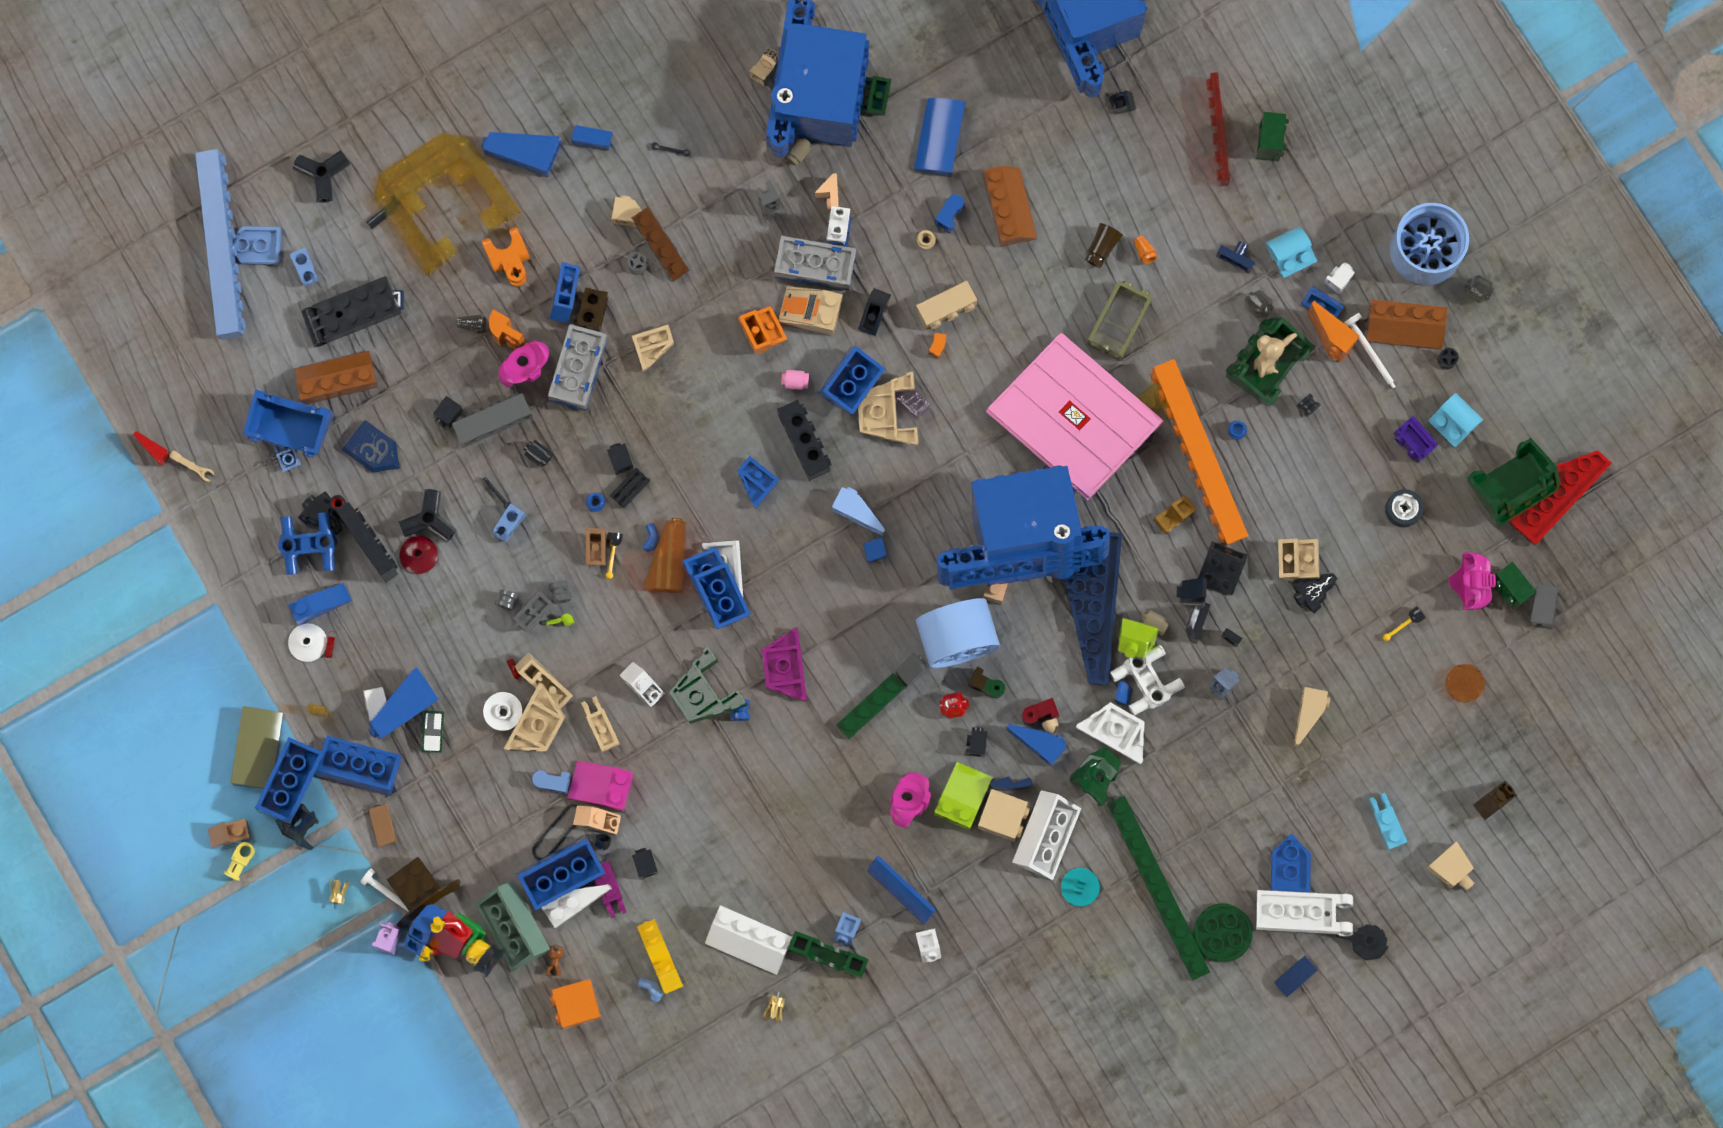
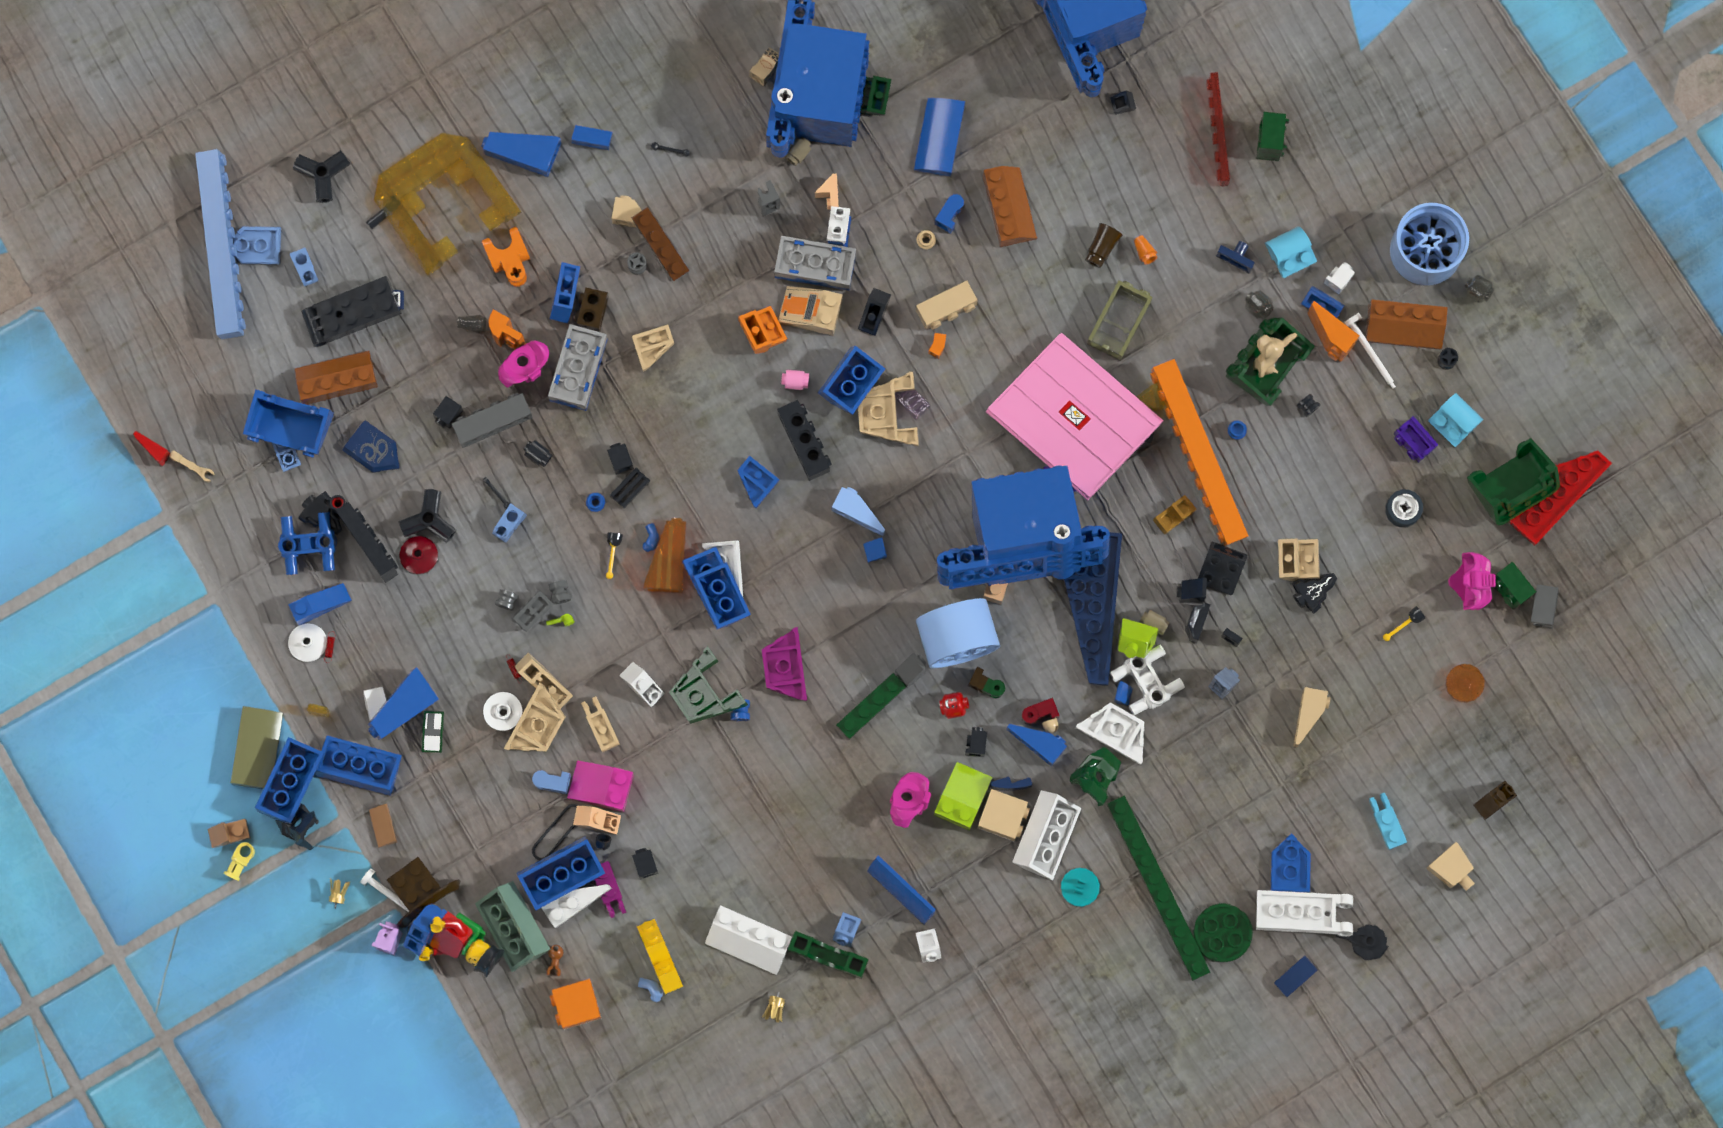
(595, 546): medium nougat slope -> none

